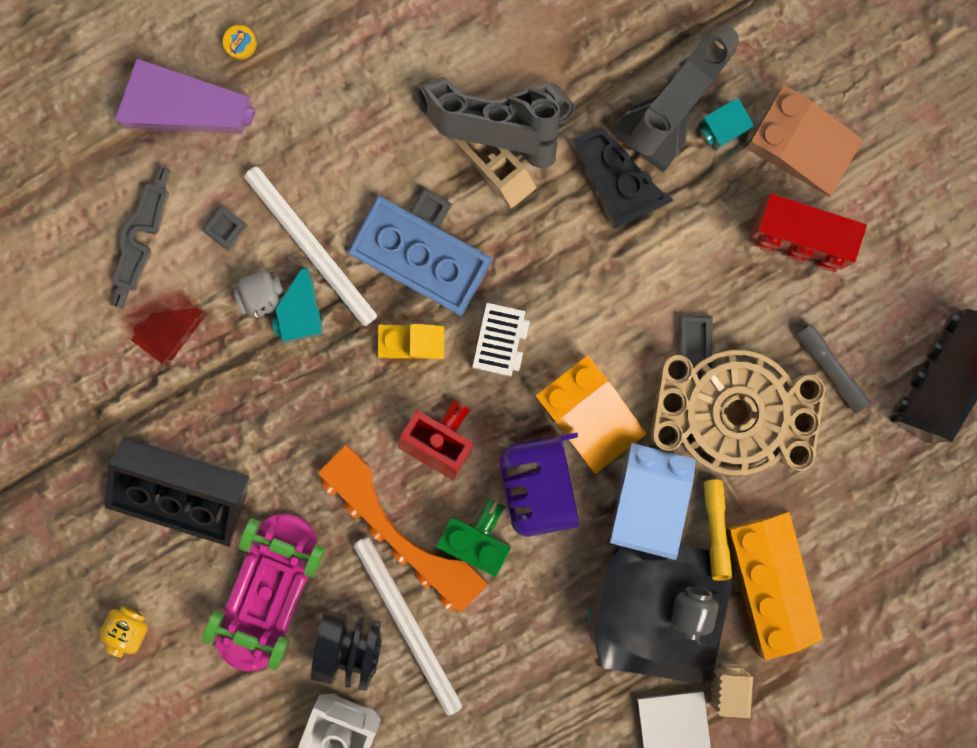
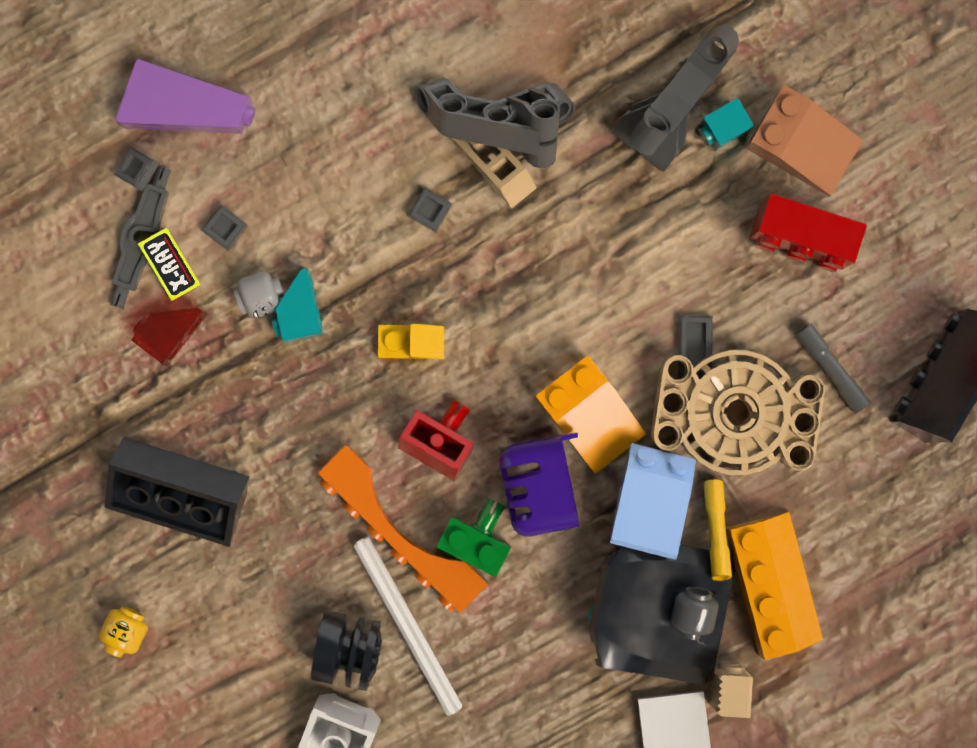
(136, 169): none -> dark grey tile
(168, 264): none -> tile
(239, 42): yellow tile -> none
(265, 593): dark pink piece -> none
(310, 246): white axle -> none
(420, 255): medium blue tile -> none
(500, 339): white brick -> none
(617, 181): black wing -> none

